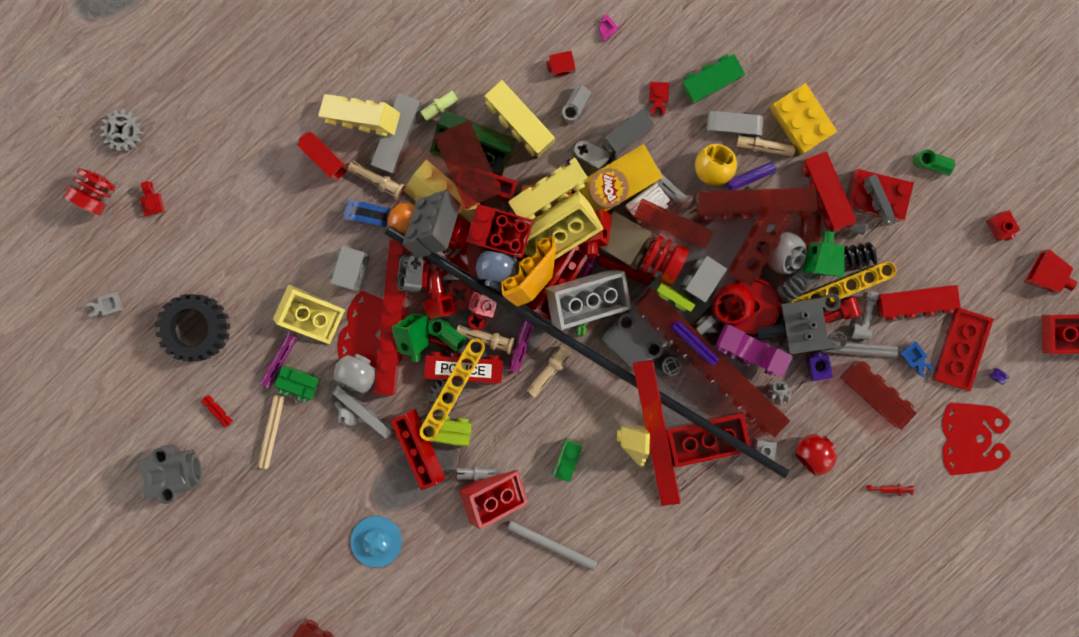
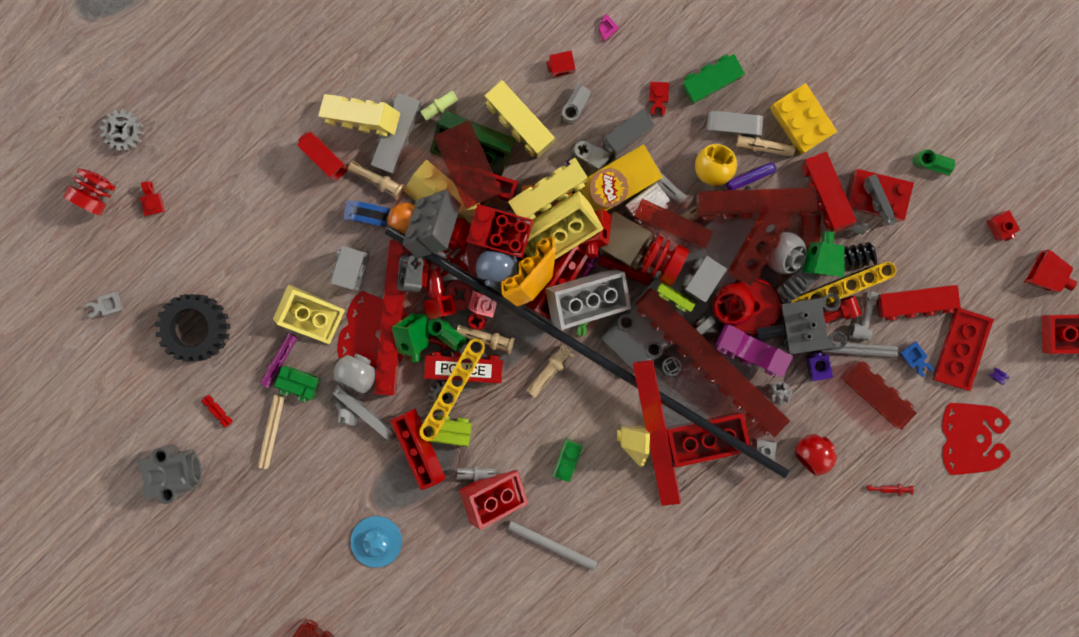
(521, 346): magenta pin -> none
(695, 343): dark purple axle -> none

